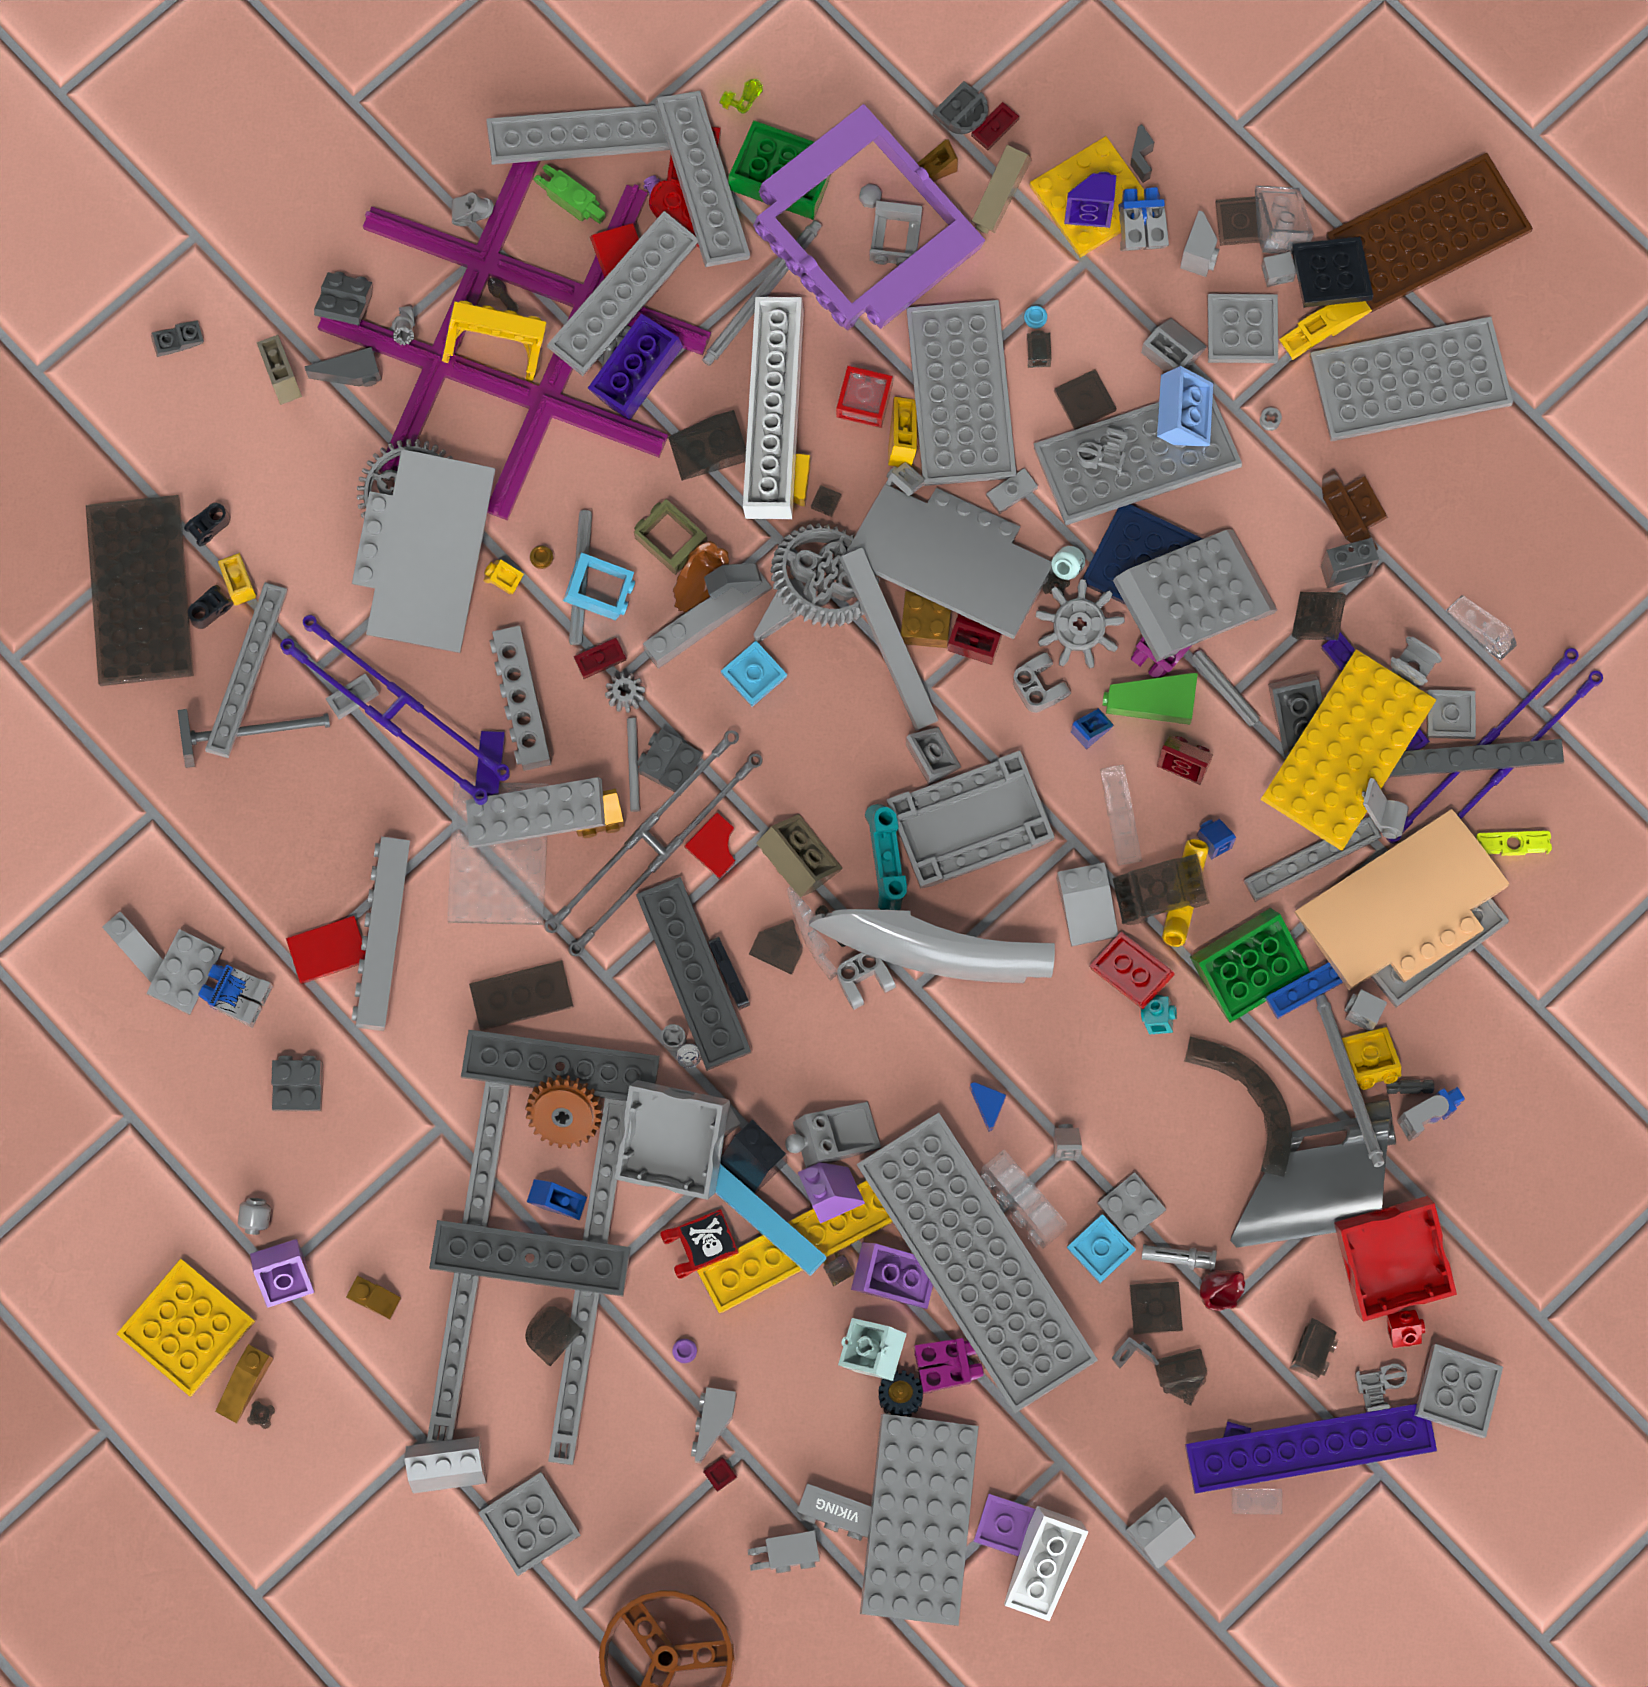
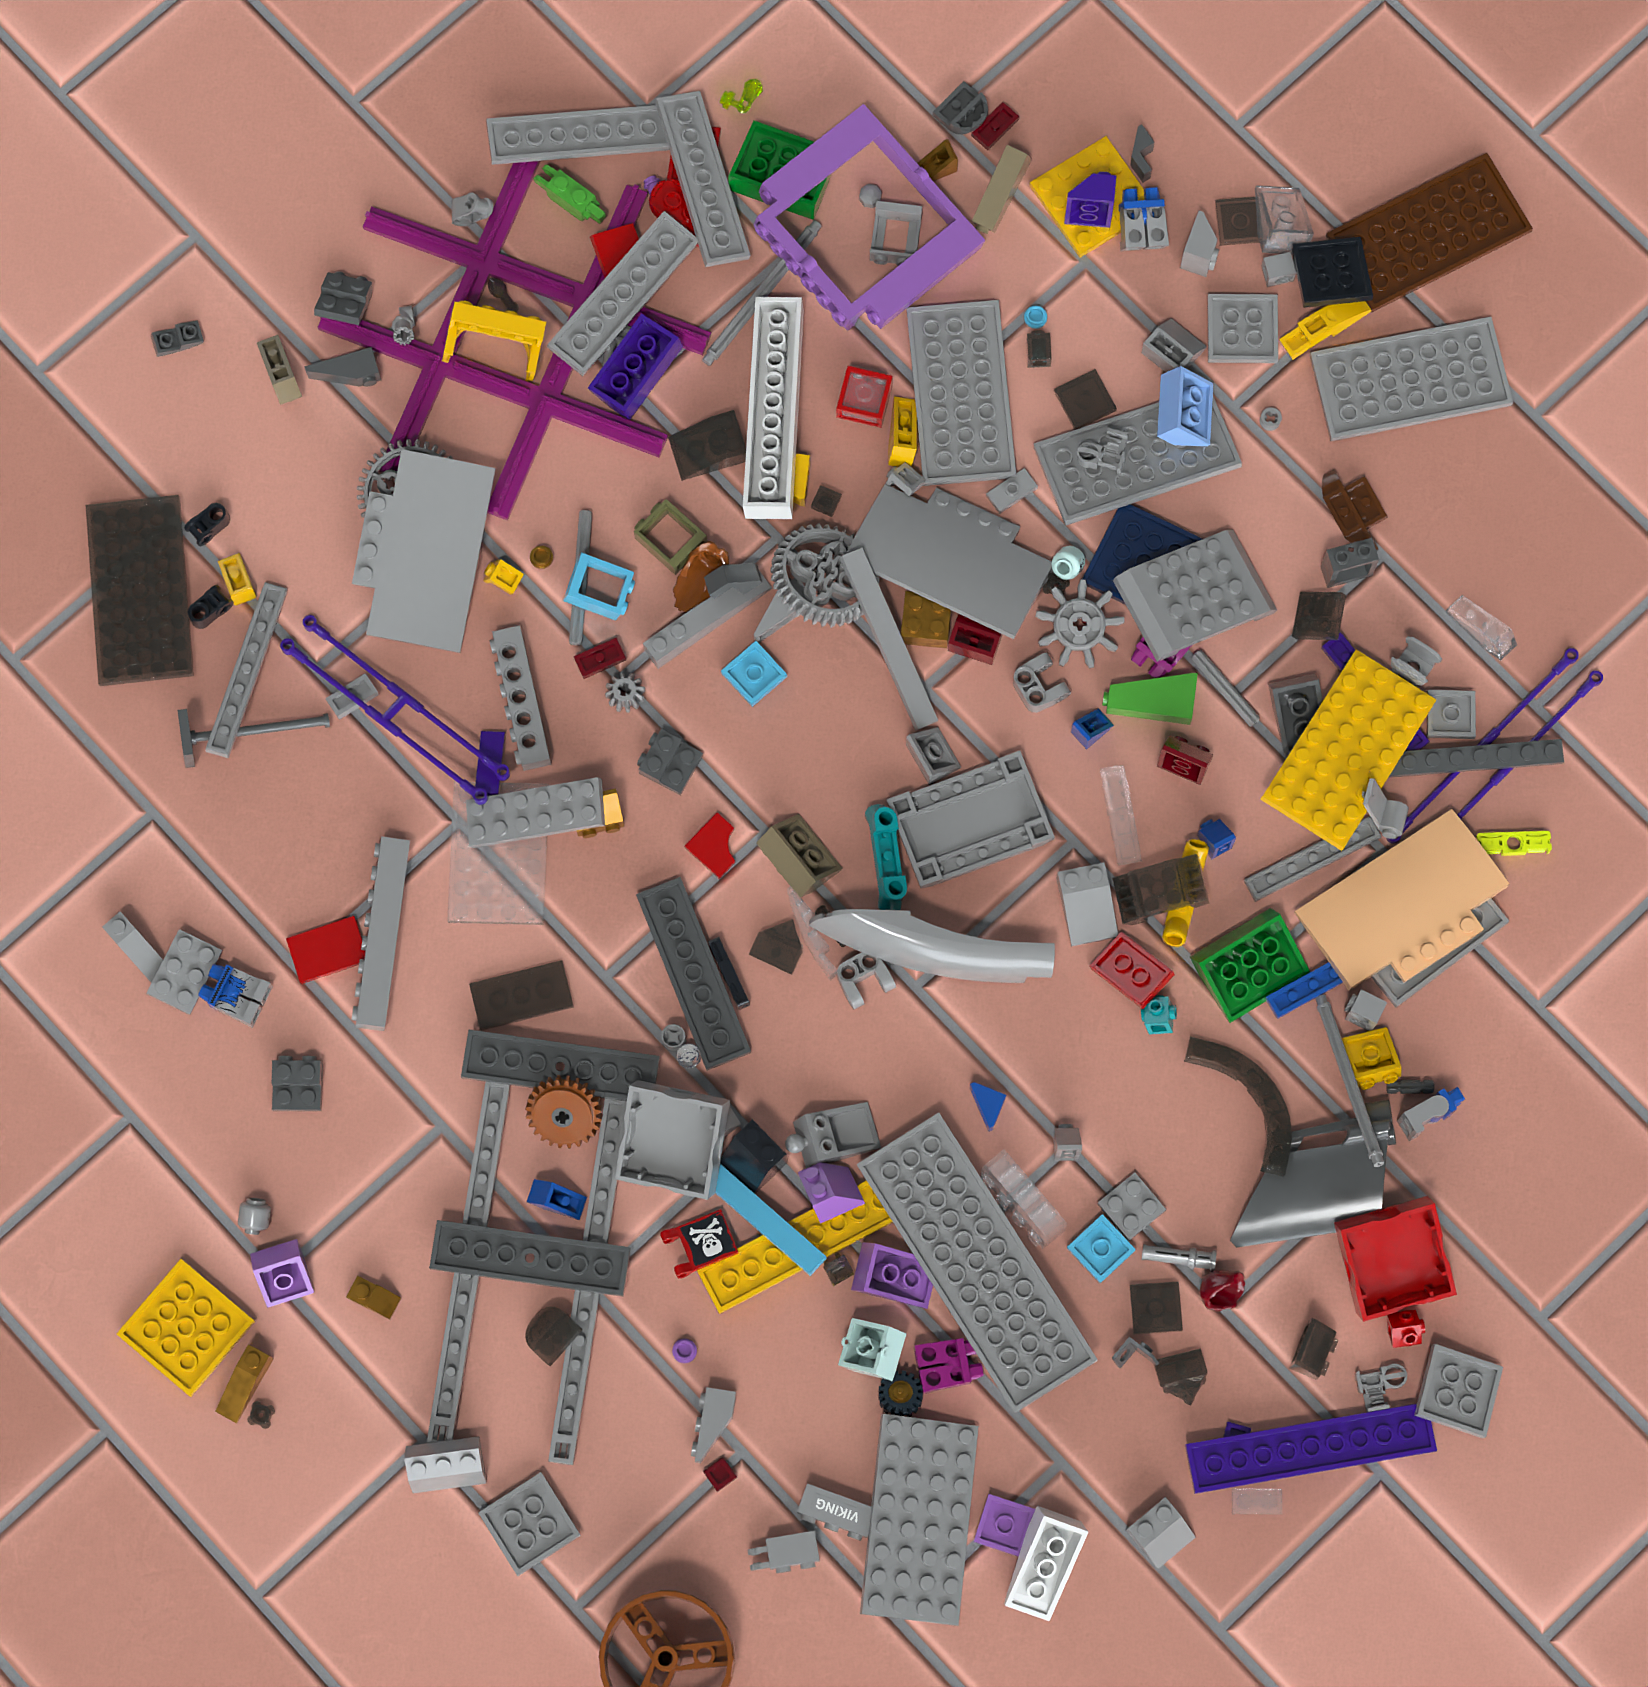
(633, 767): light grey bar -> none
(643, 832): flat silver bar -> none

